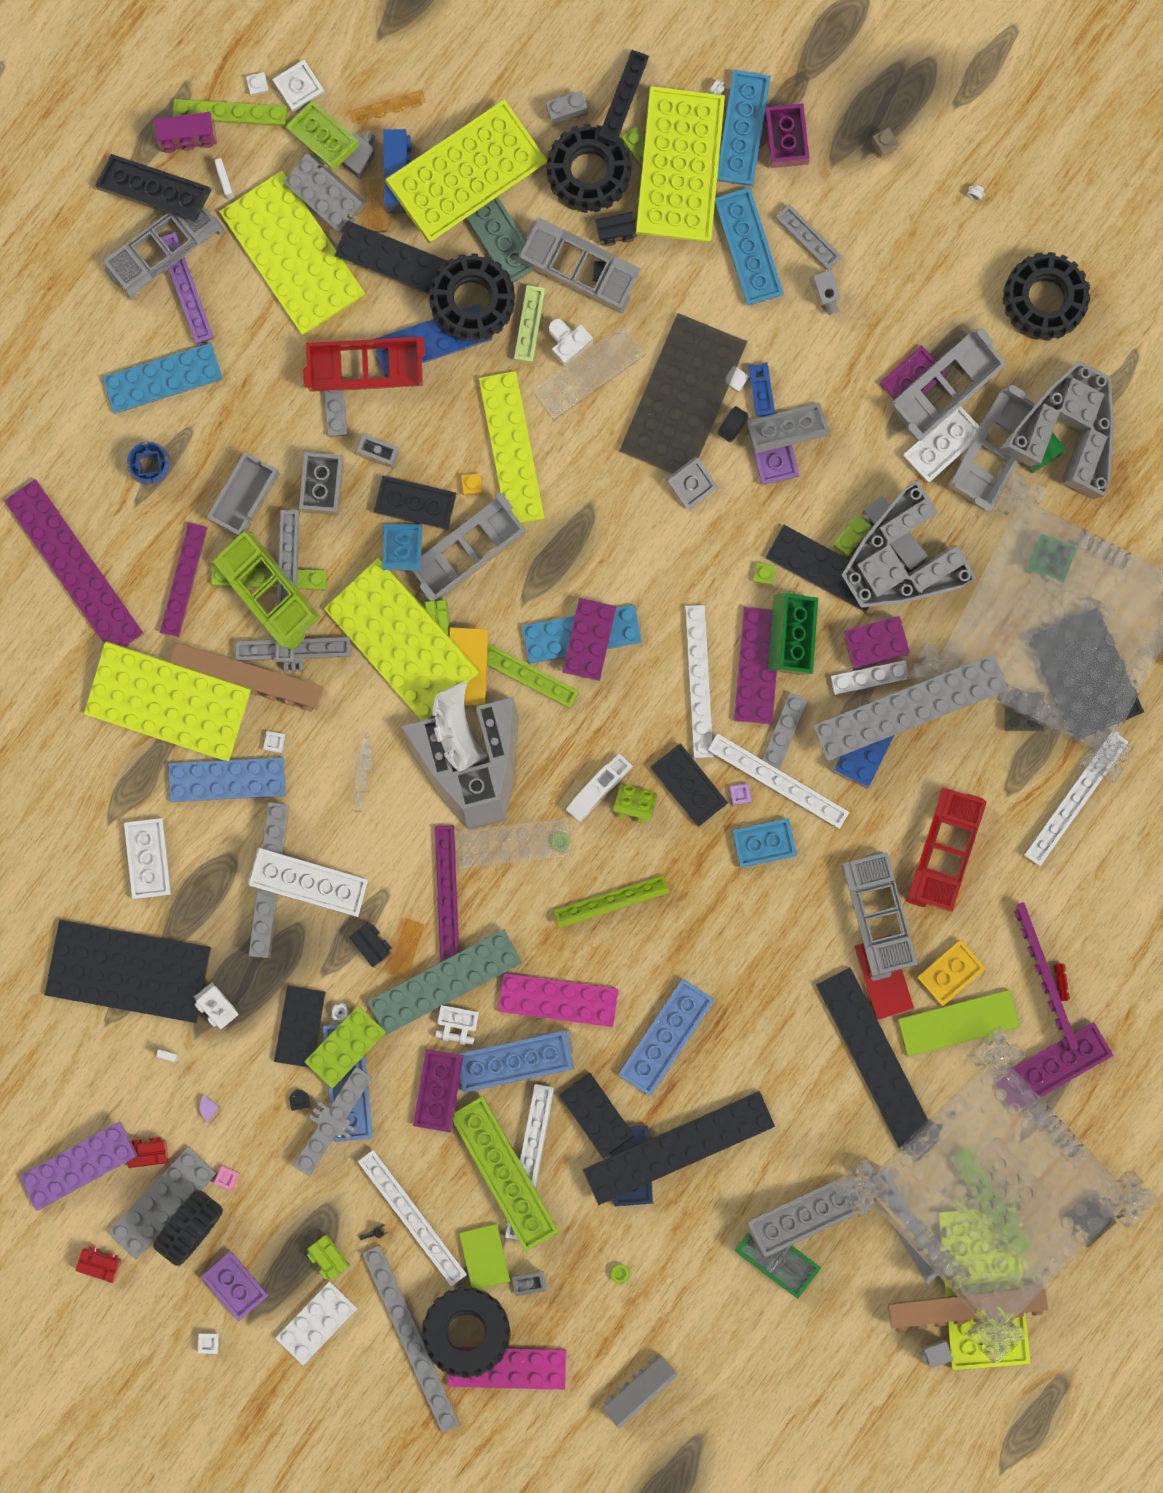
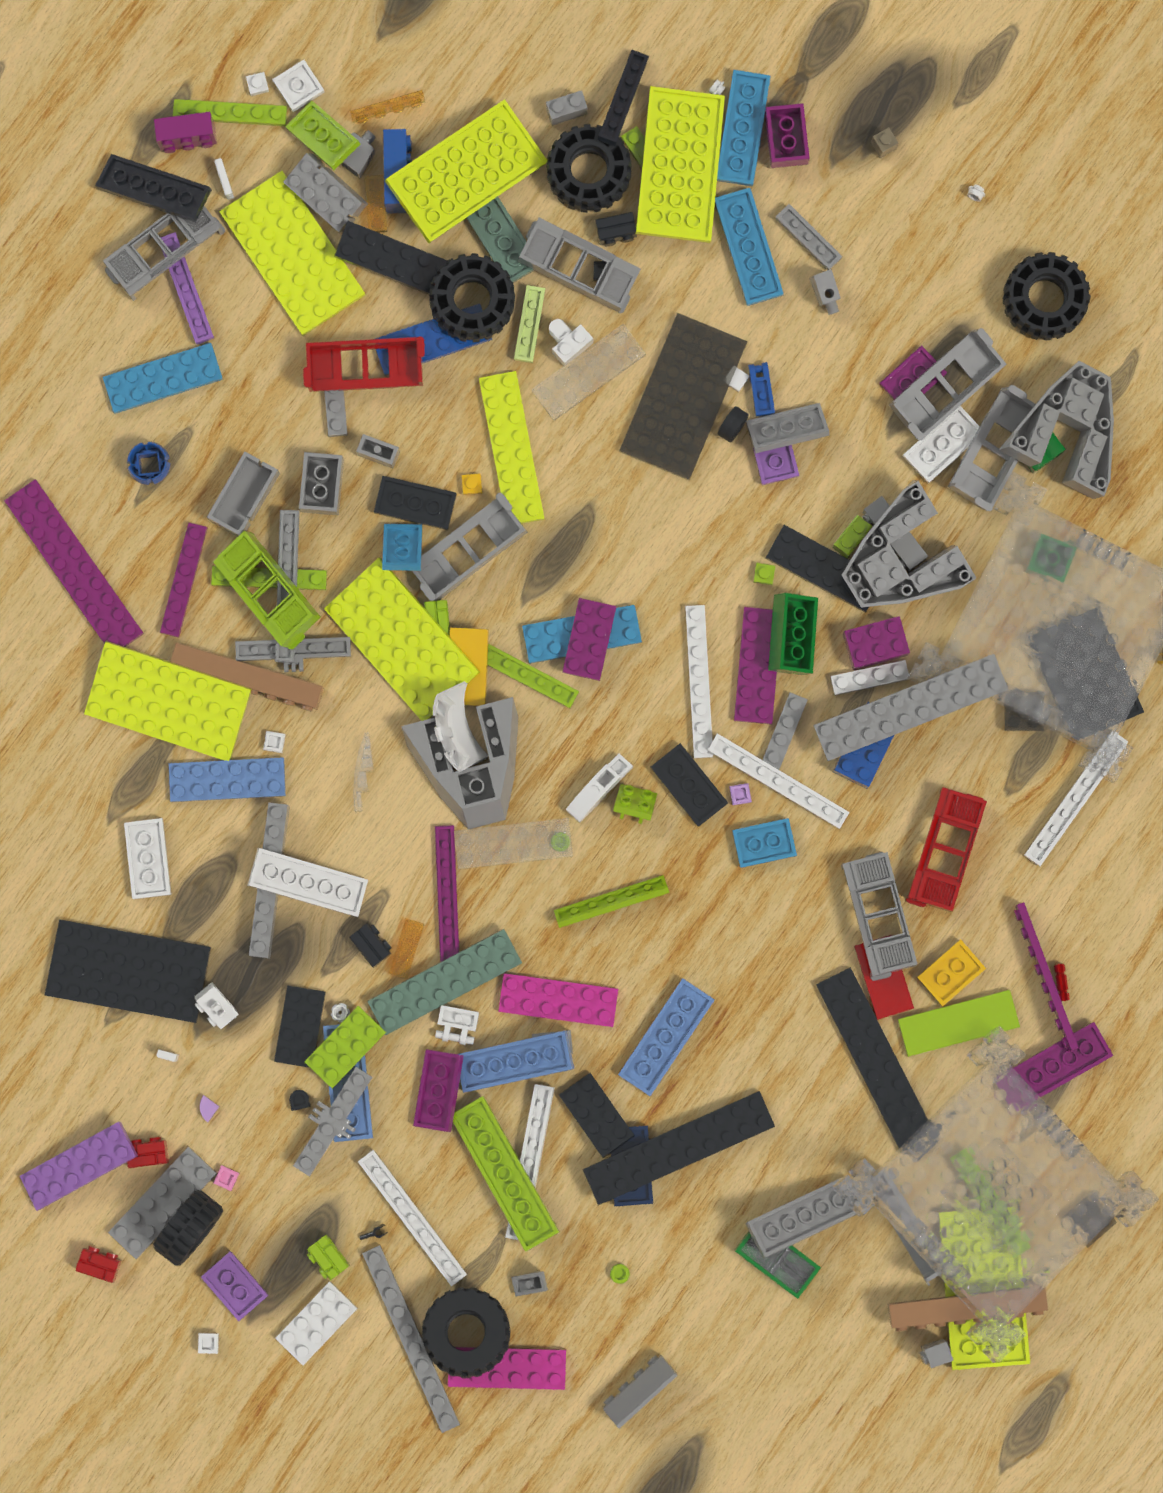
(484, 1256): lime tile -> none
(691, 483): light grey plate -> none

